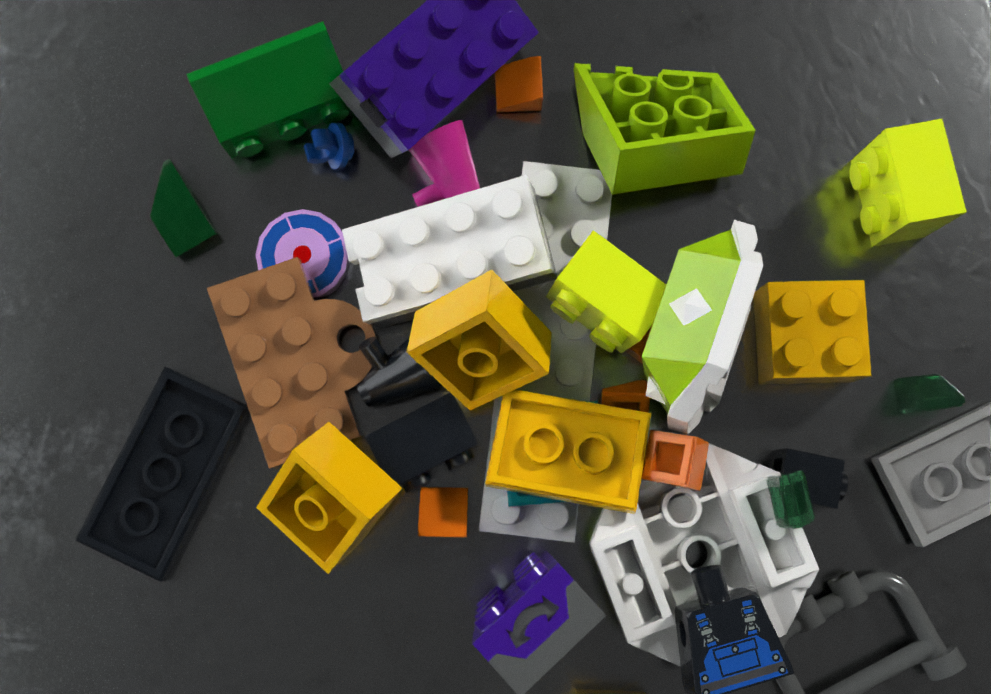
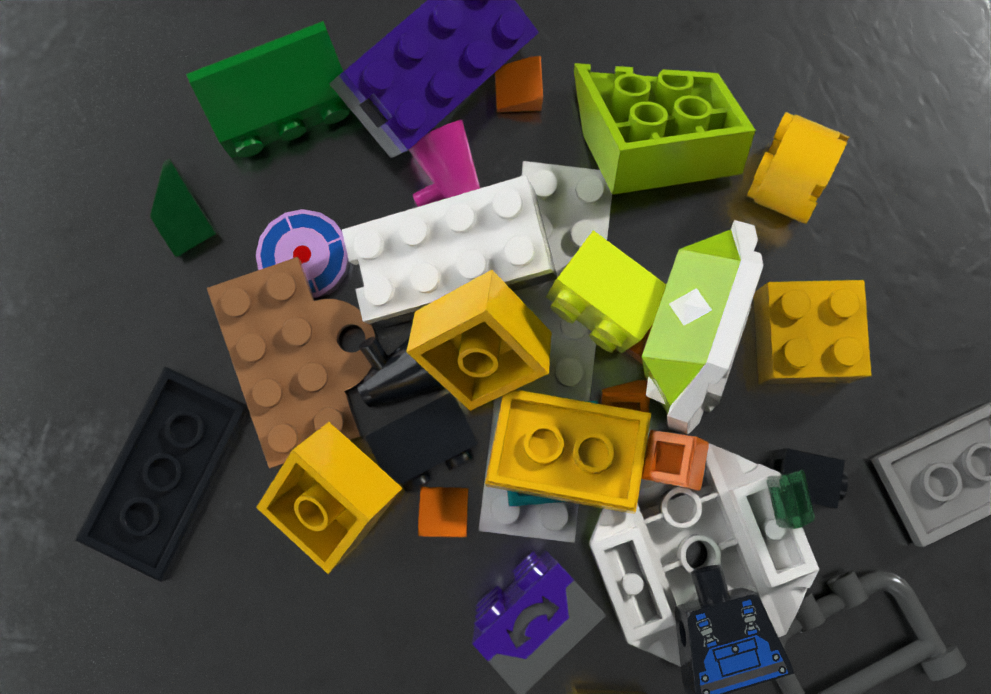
(330, 145): blue plate -> none
(797, 167): none -> yellow brick
(907, 183): neon yellow brick -> none
(926, 394): clear green slope -> none

